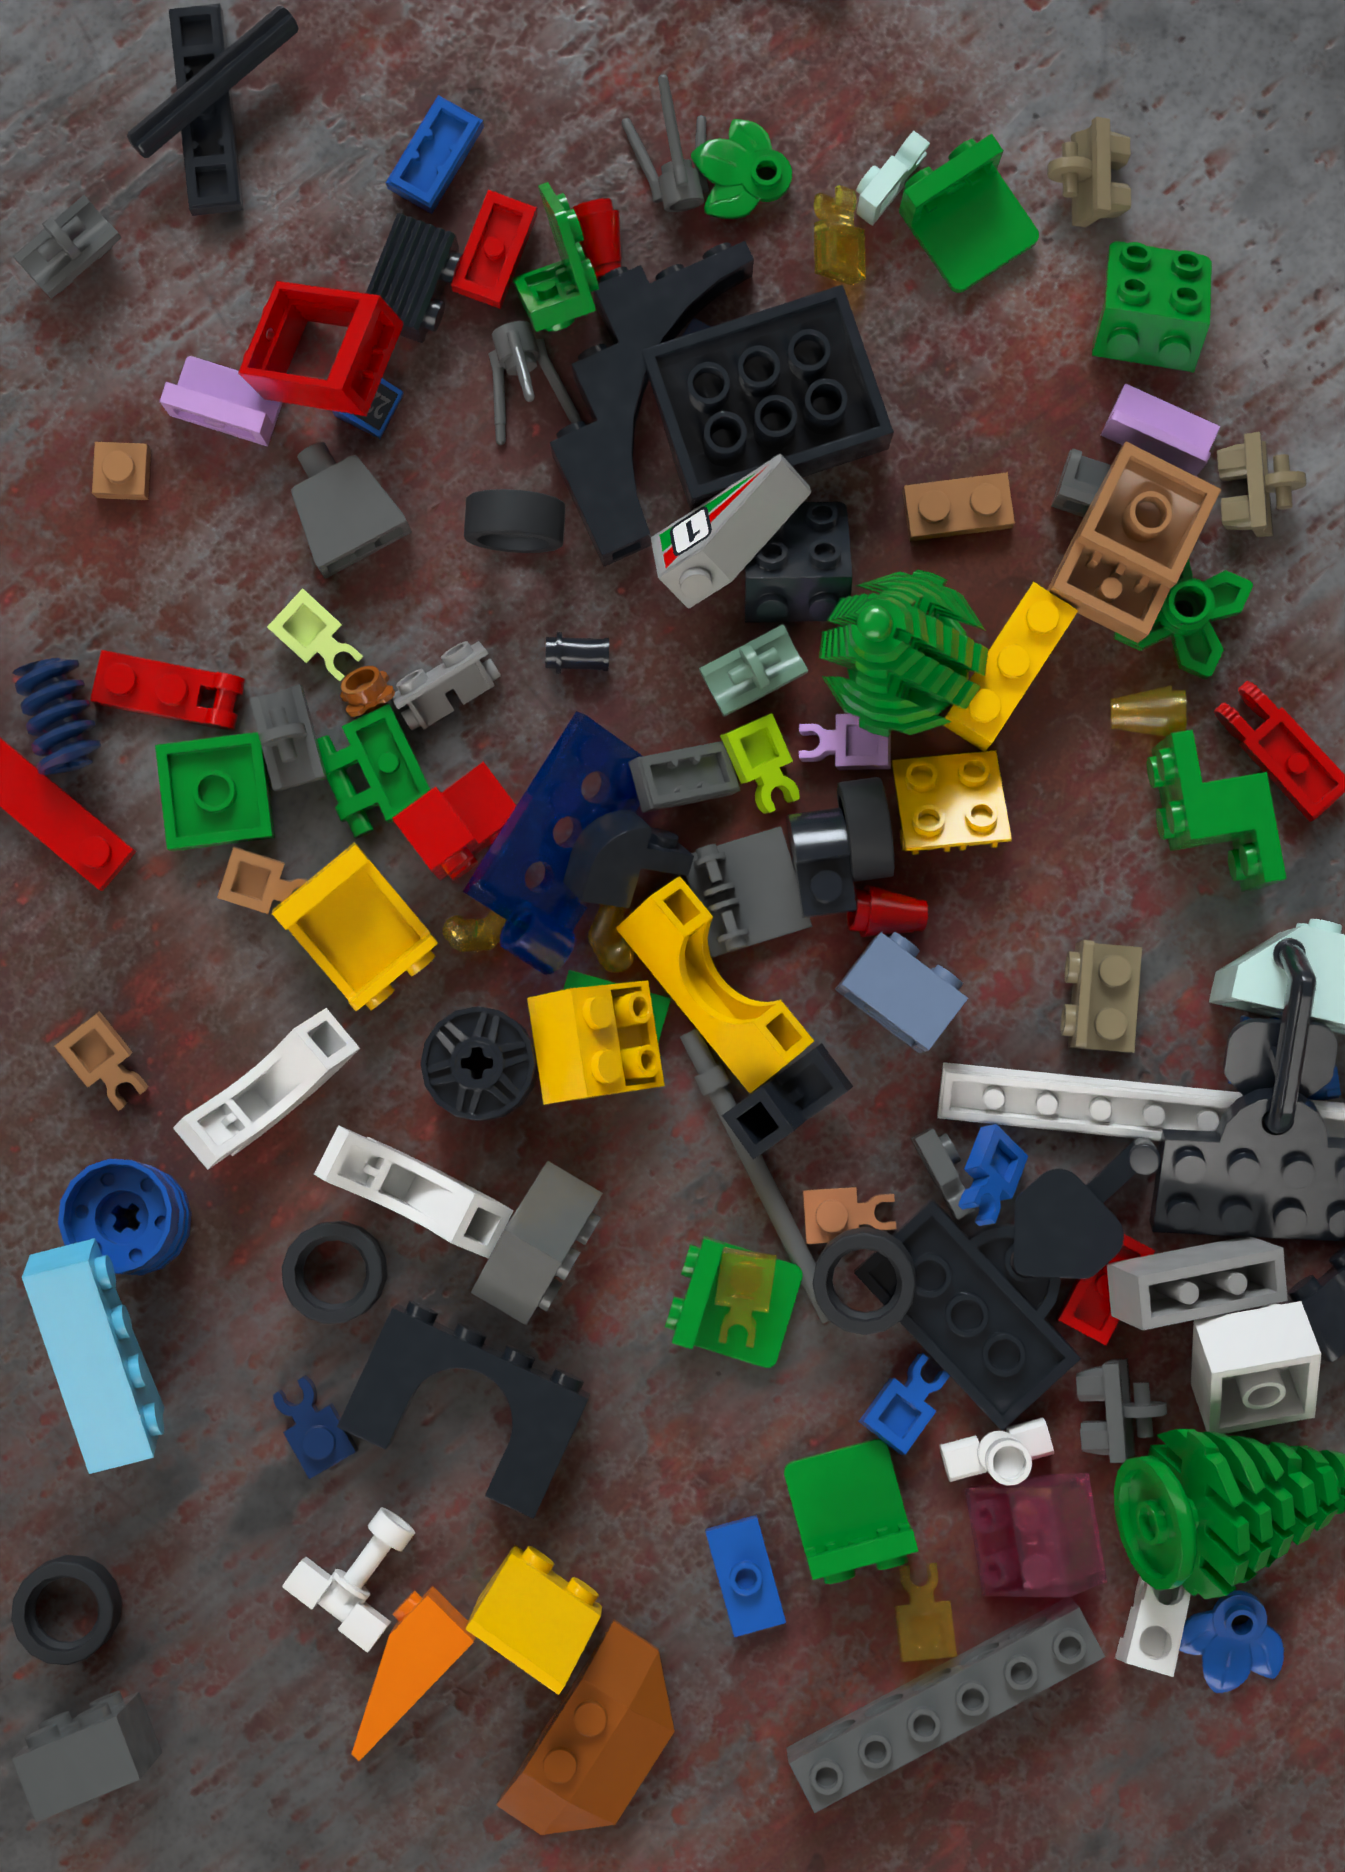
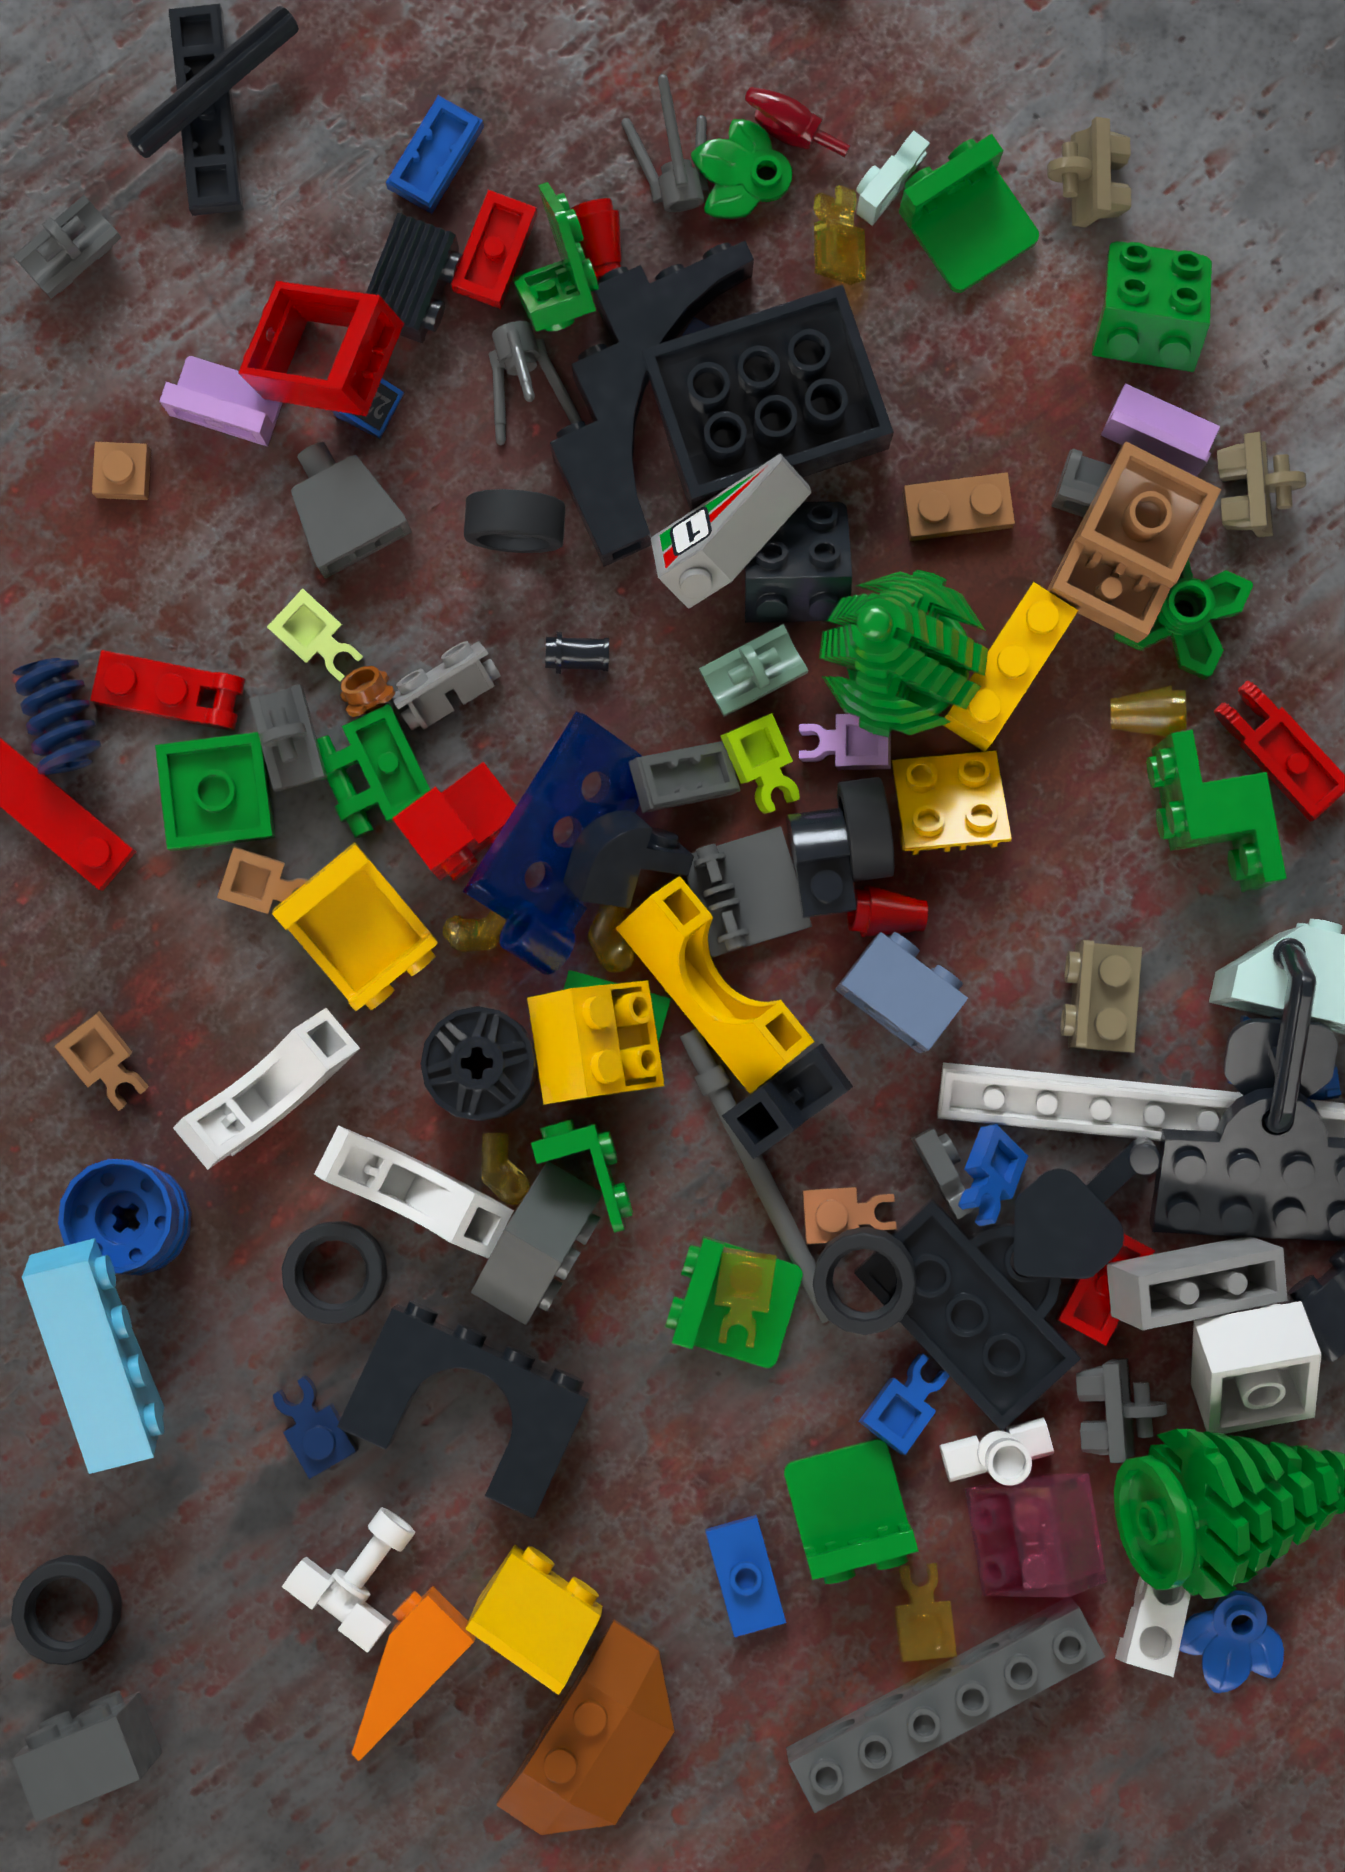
(499, 1172): none -> clear yellow arm
(565, 1139): none -> green bracket
(791, 121): none -> dark red hand

